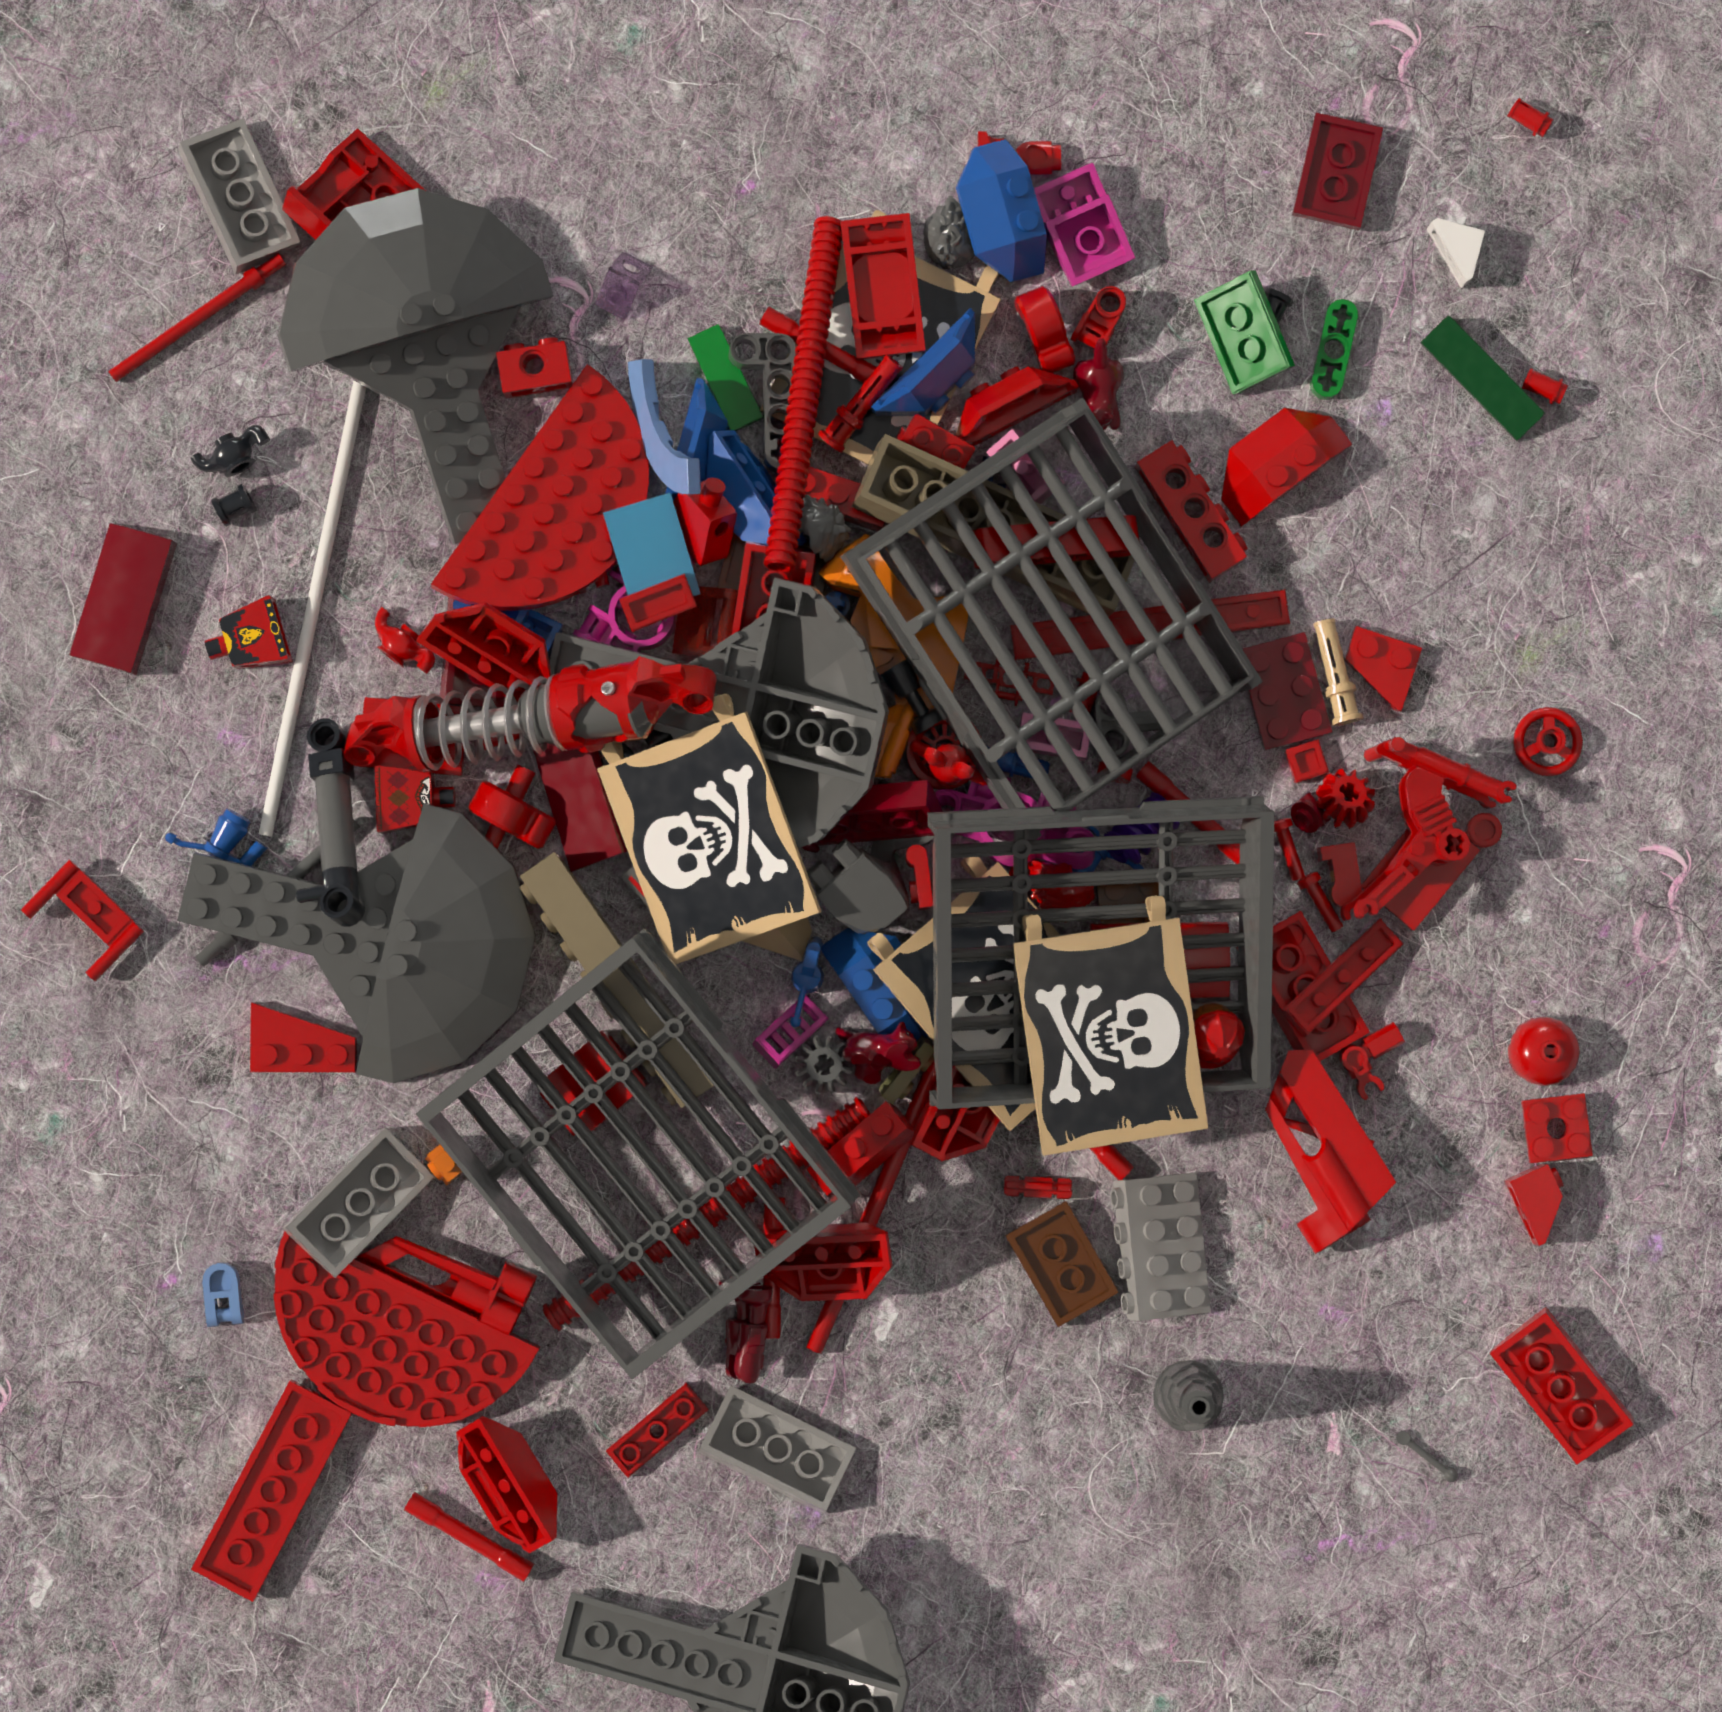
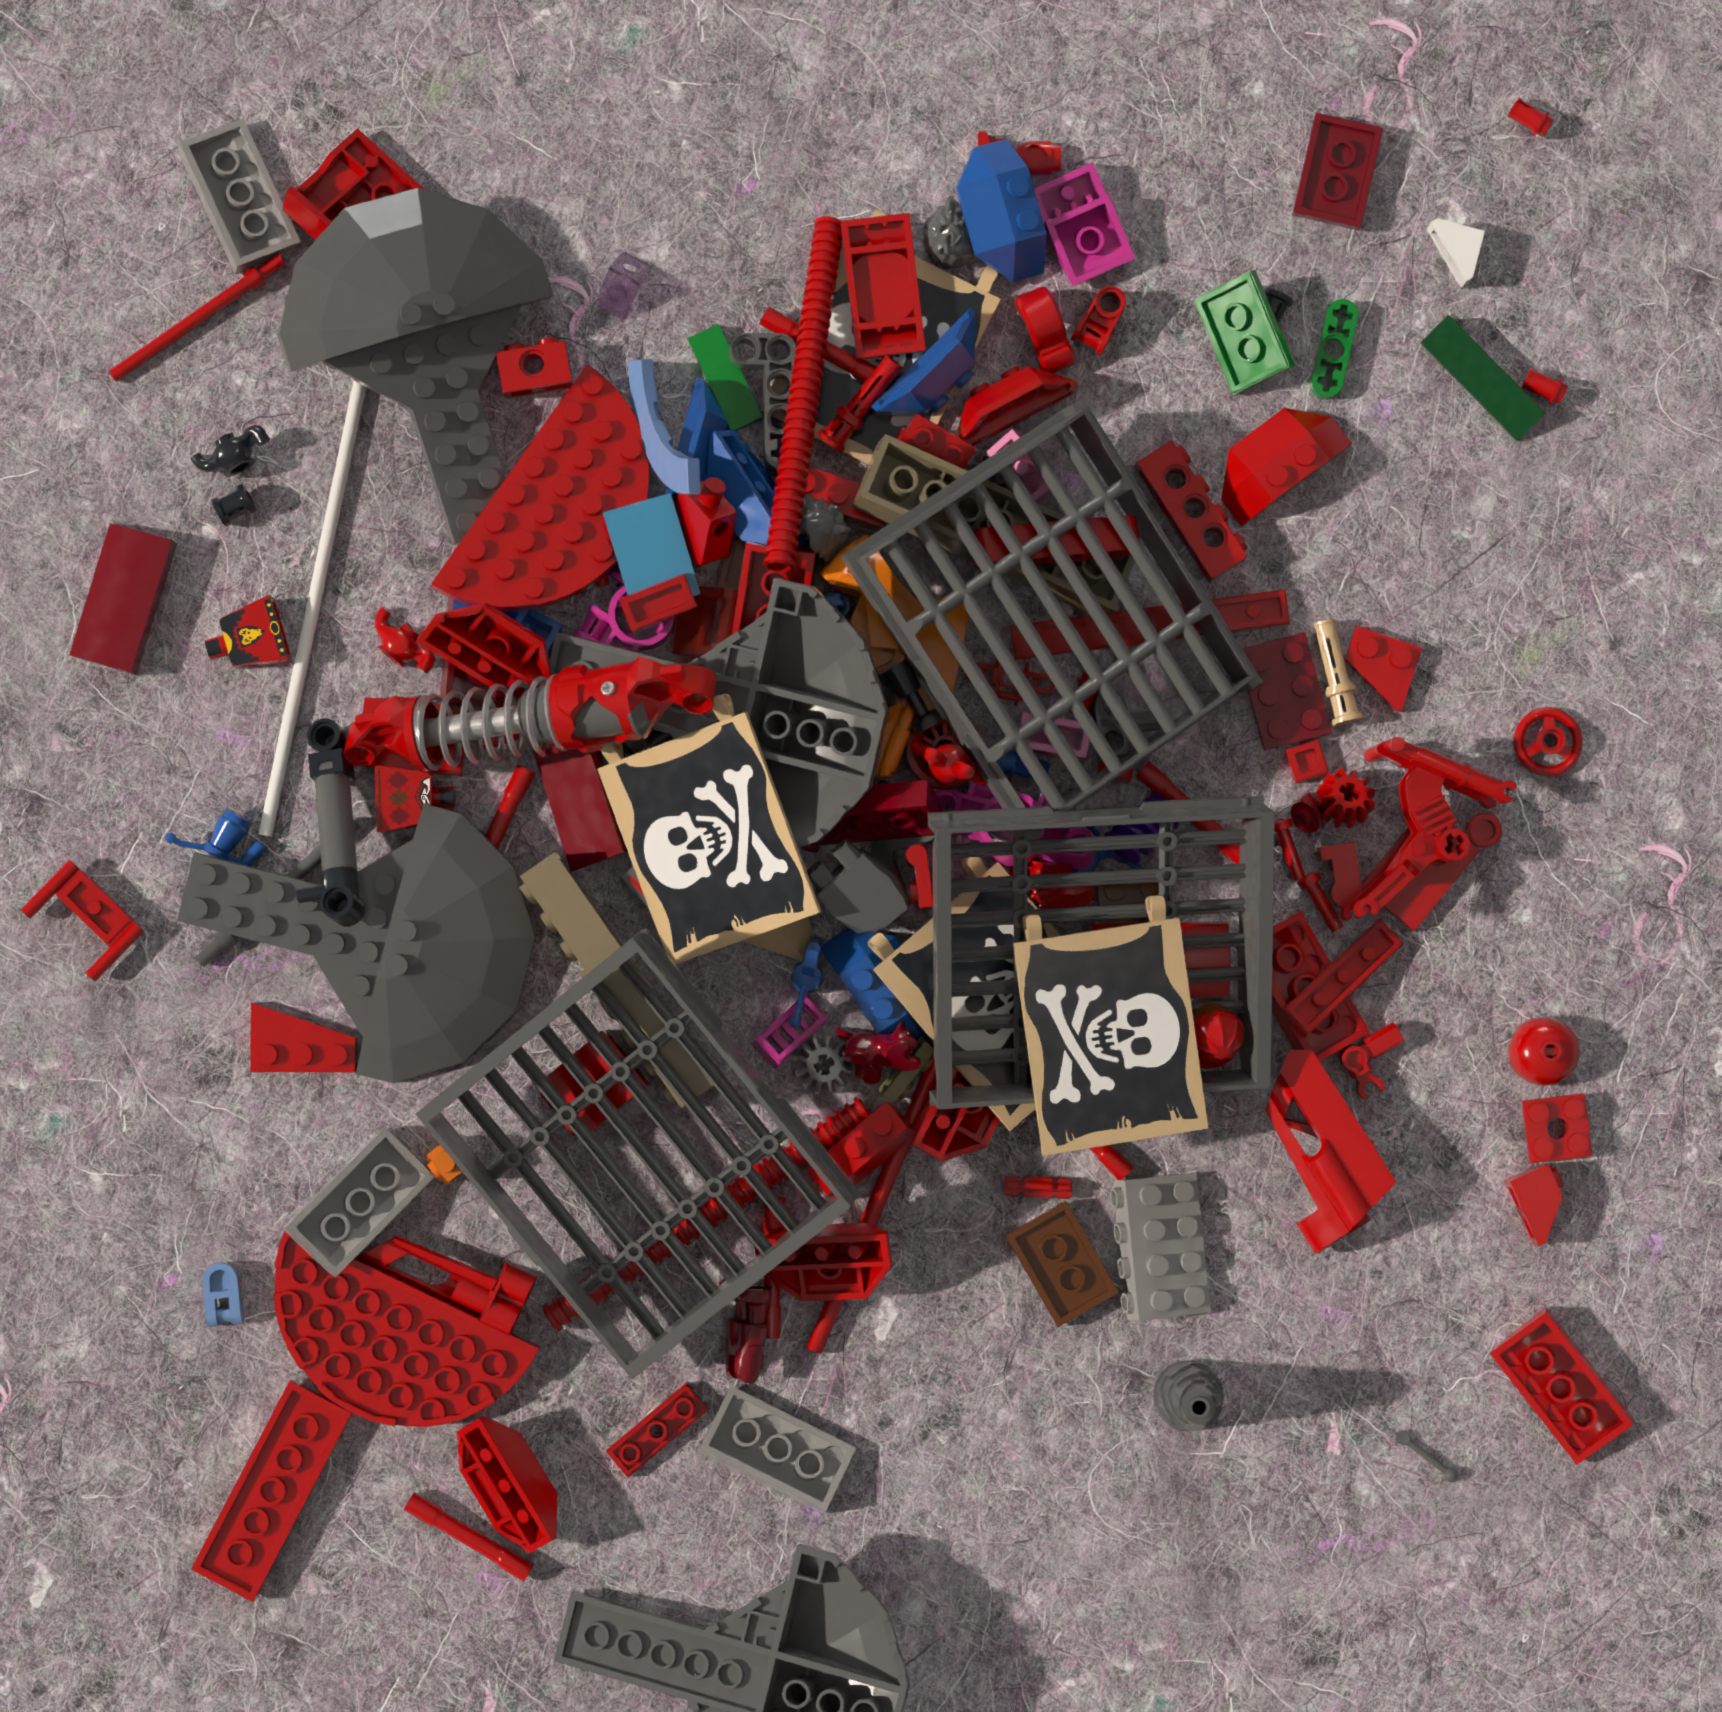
(512, 814): red animal -> none
(1099, 383): dark red animal -> none

